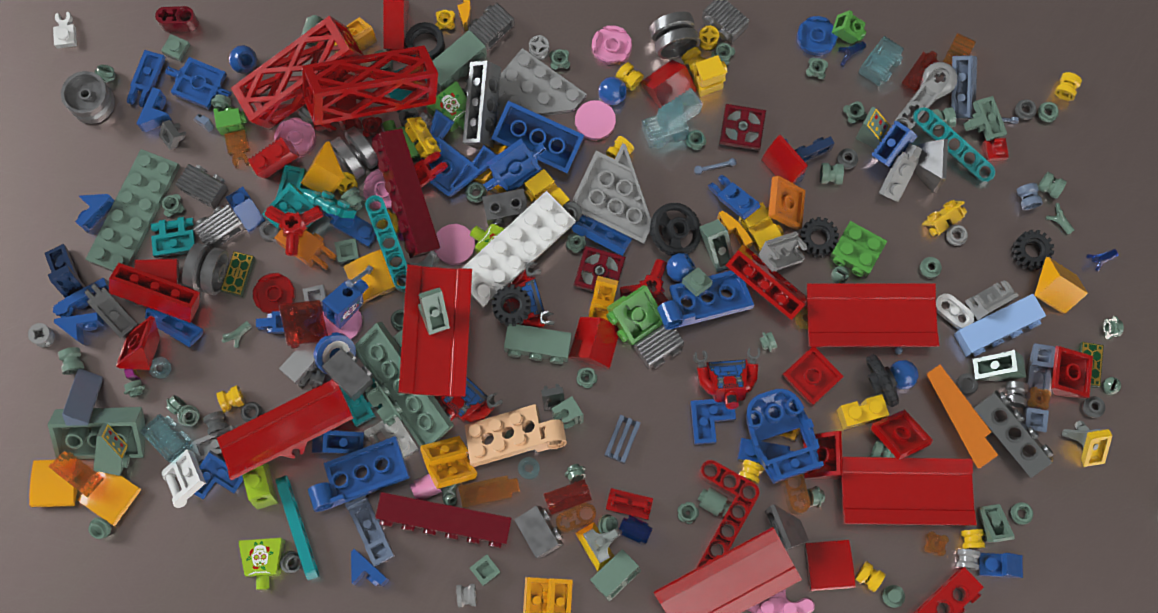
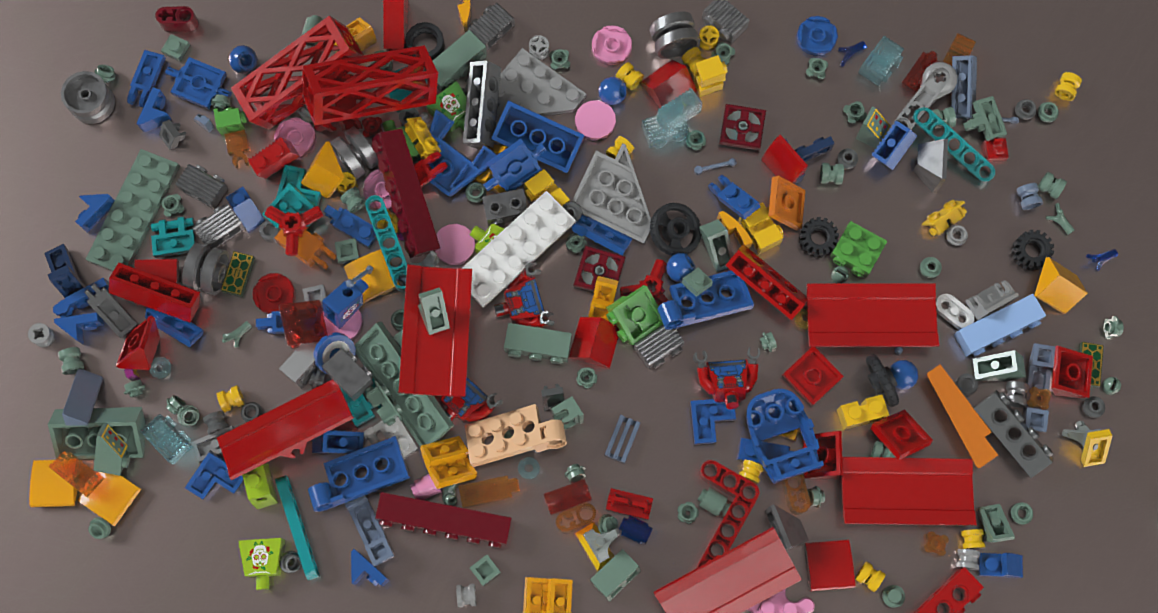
(65, 33): white plate -> none
(188, 475): white plate -> none
(330, 204): teal plate -> none
(445, 14): yellow plate -> none
(502, 296): black tyre -> none
(539, 531): flat silver brick -> none
(782, 251): light grey hinge -> none
(849, 27): bright green brick -> none
(901, 173): light grey hinge -> none

